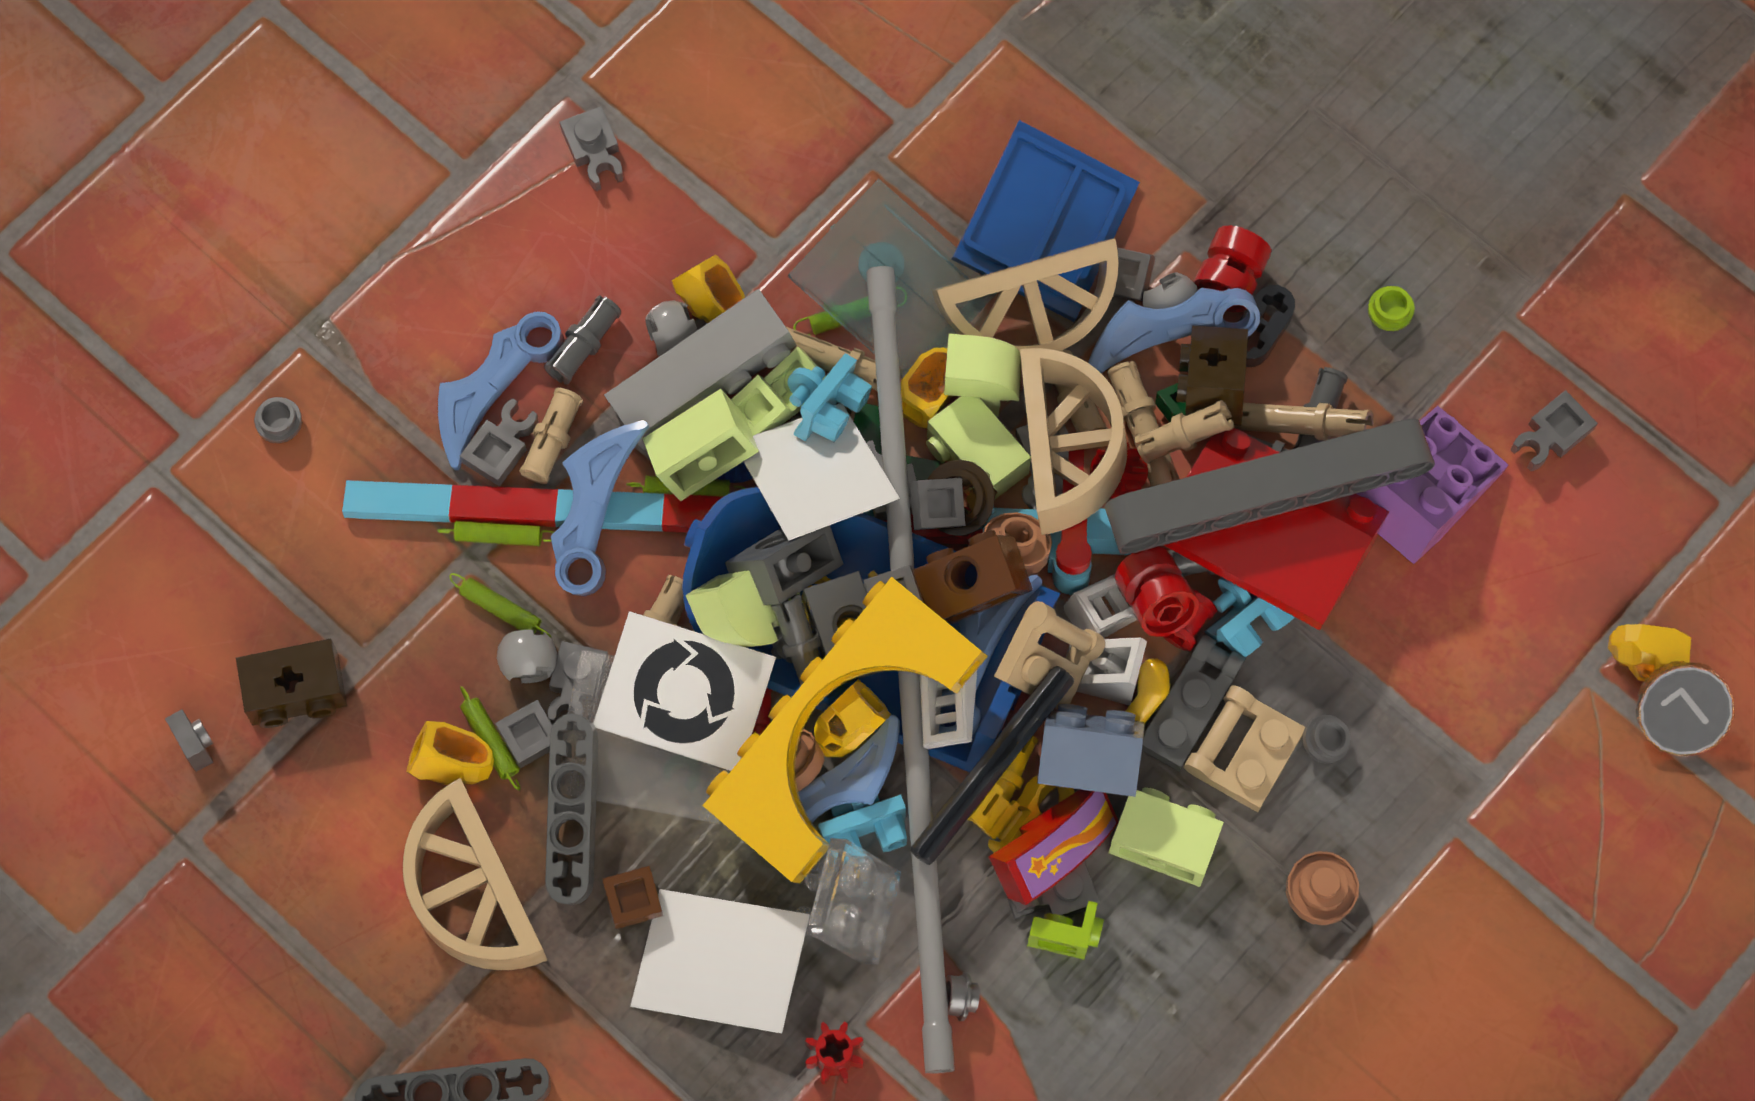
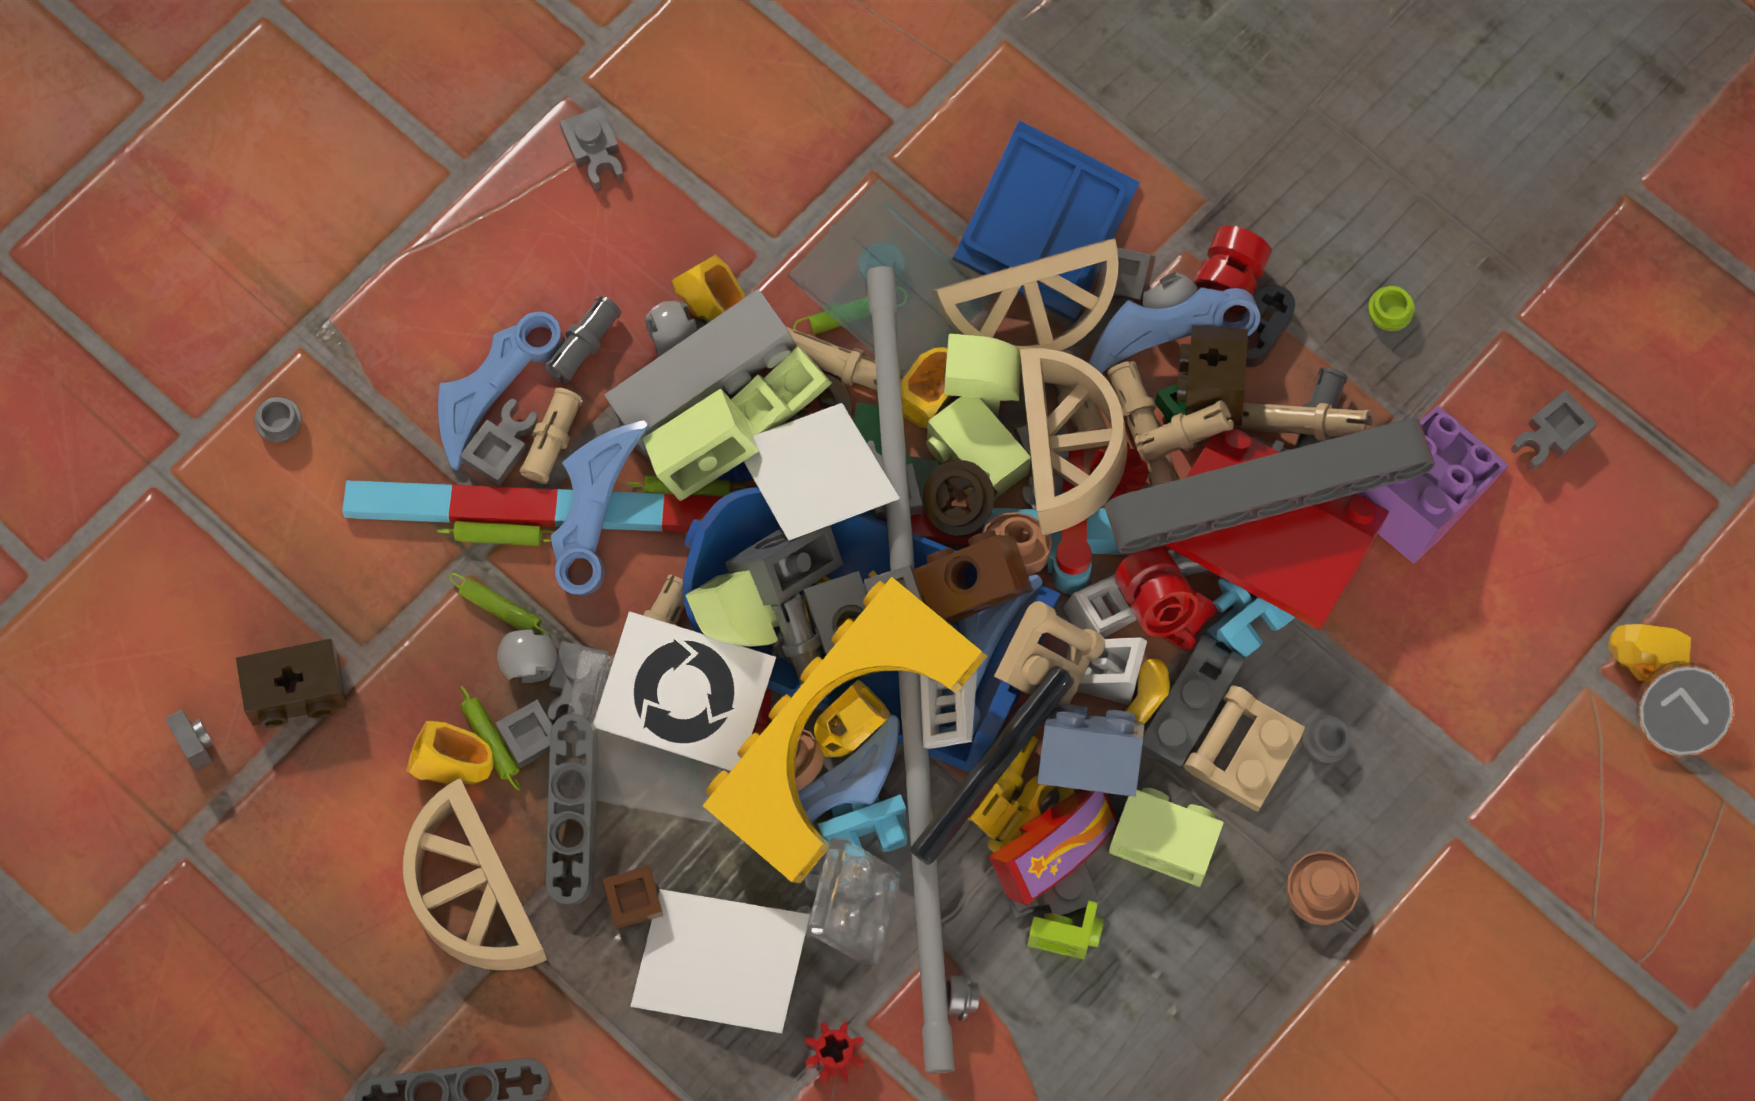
(822, 395): medium azure hips -> none
(937, 503): flat silver plate -> none

